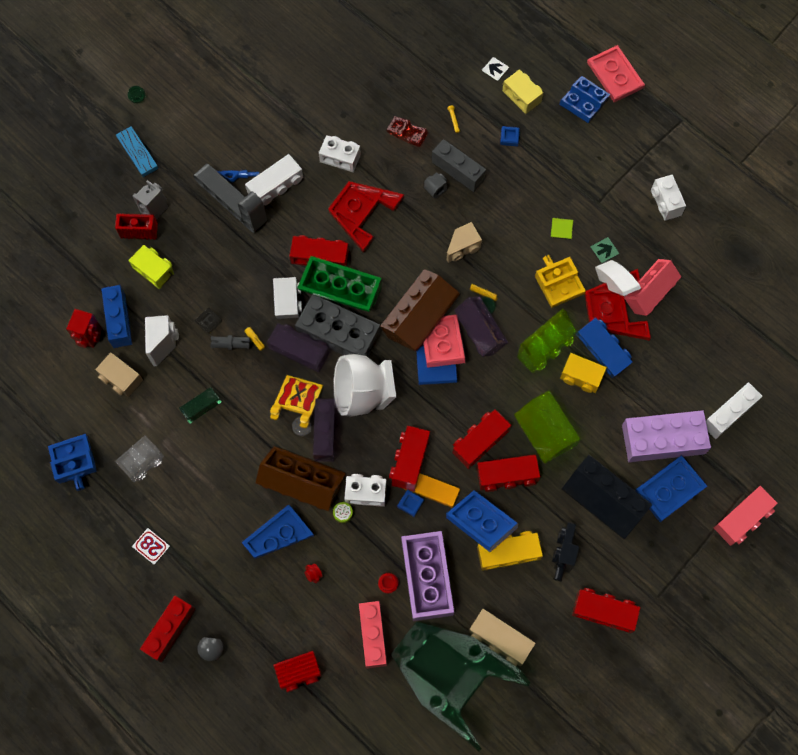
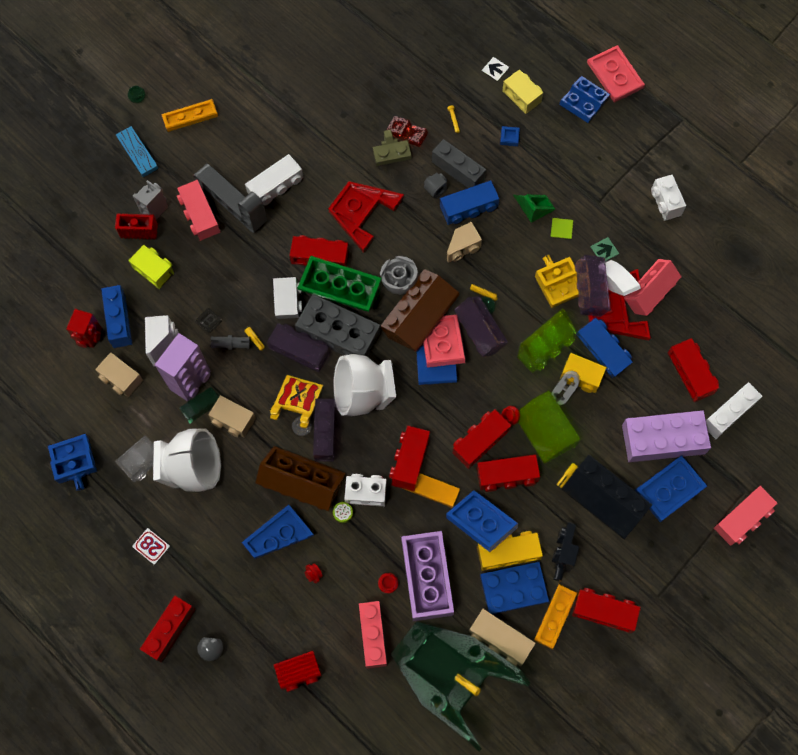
(183, 367): none -> lavender brick
(188, 461): none -> white plate
(189, 115): none -> light orange tile
(197, 210): none -> coral brick
(232, 417): none -> tan brick
(237, 174): blue hand -> none
(339, 153): white brick -> none
(391, 150): none -> olive hinge
(399, 275): none -> light grey cylinder
(410, 503): blue tile -> none
(468, 685): none -> yellow pin
(469, 202): none -> blue brick
(511, 414): none -> red plate
(514, 588): none -> blue plate
(534, 206): none -> green slope
(555, 616): none -> light orange tile
(568, 389): none -> light grey beam
(568, 473): none -> yellow pin
(592, 285): none -> clear purple brick
(693, 370): none -> red brick

